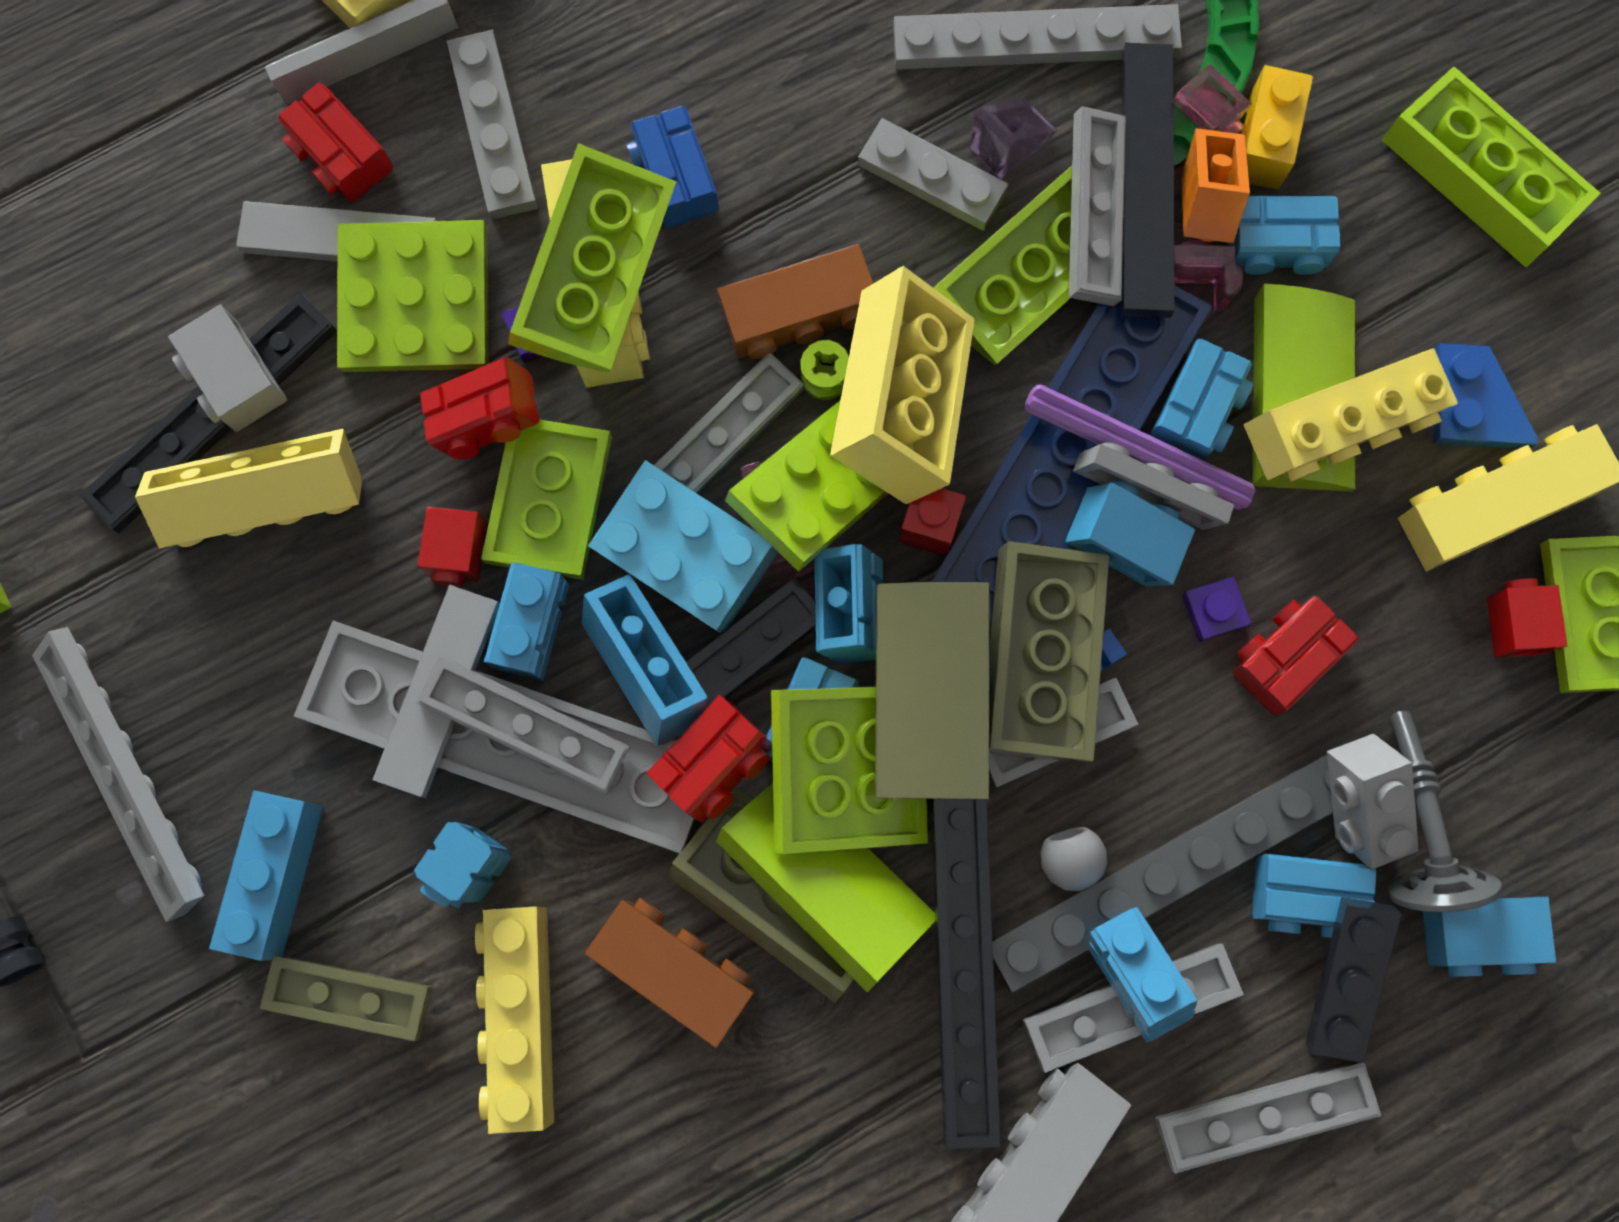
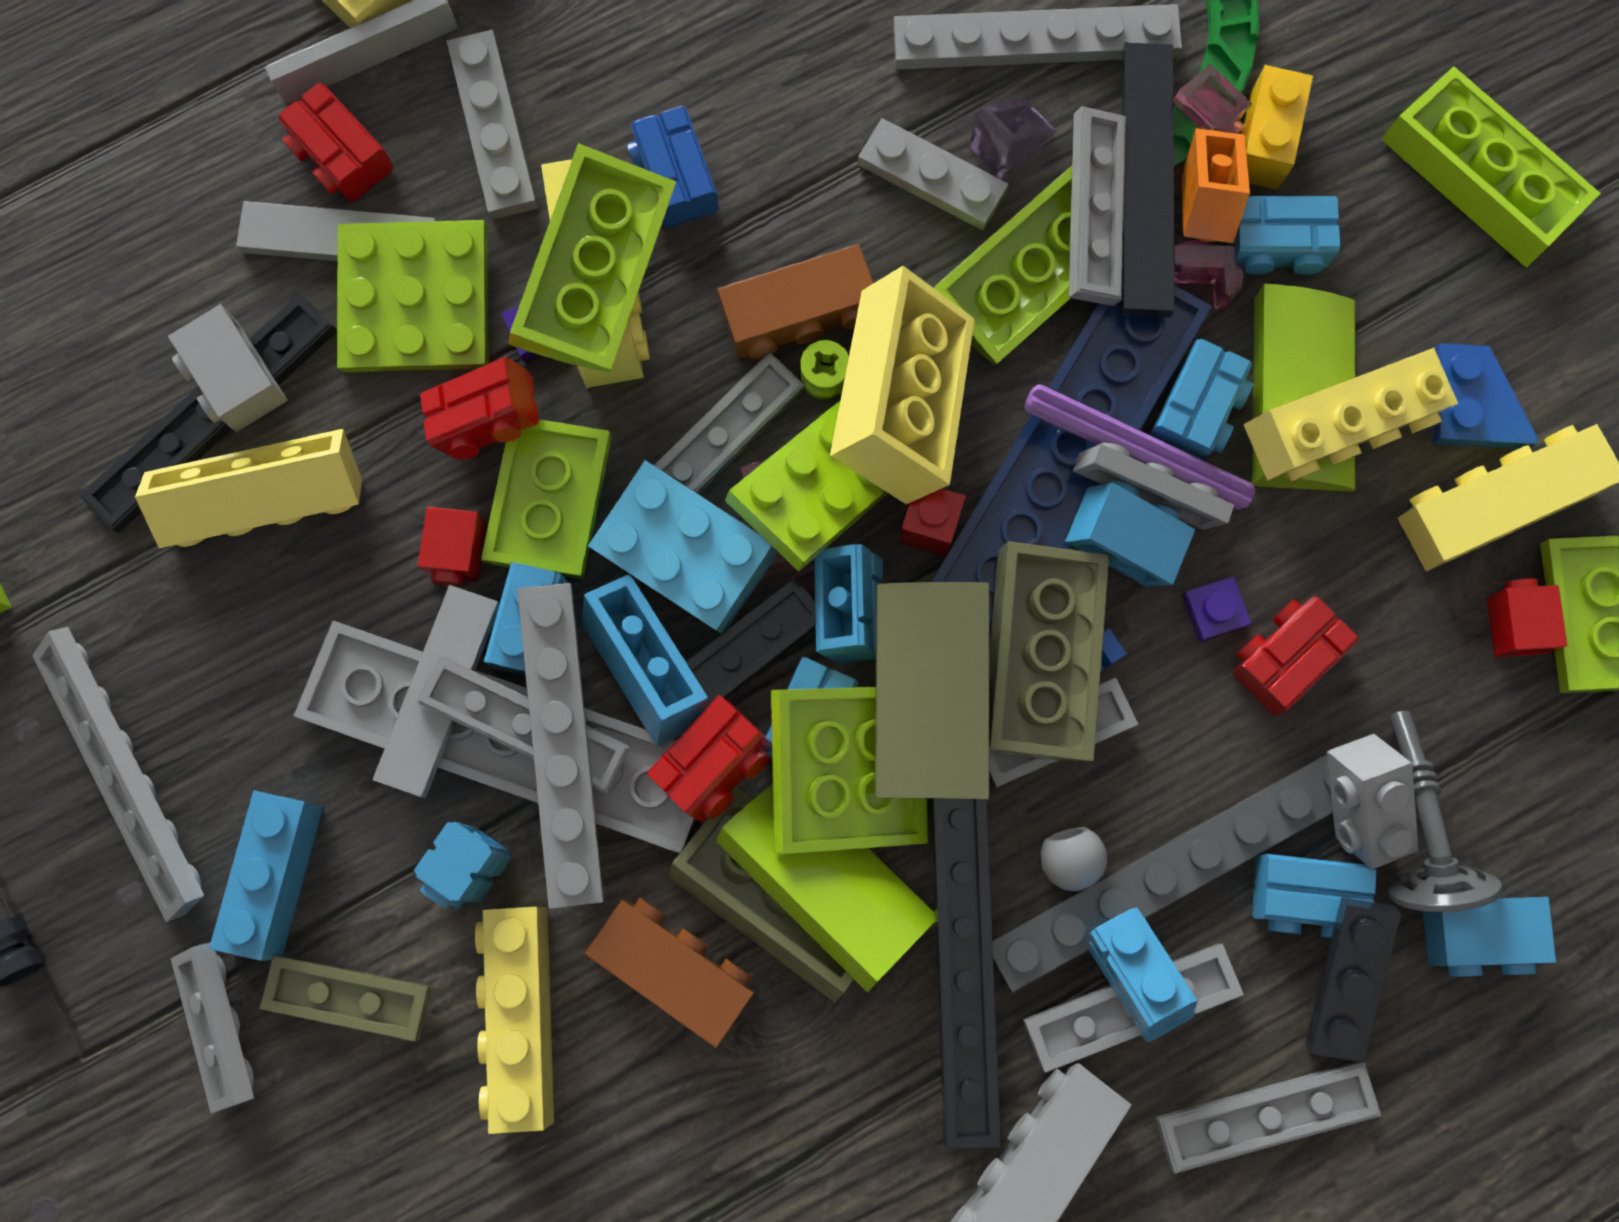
(213, 1027): none -> light grey plate
(560, 746): none -> light grey plate

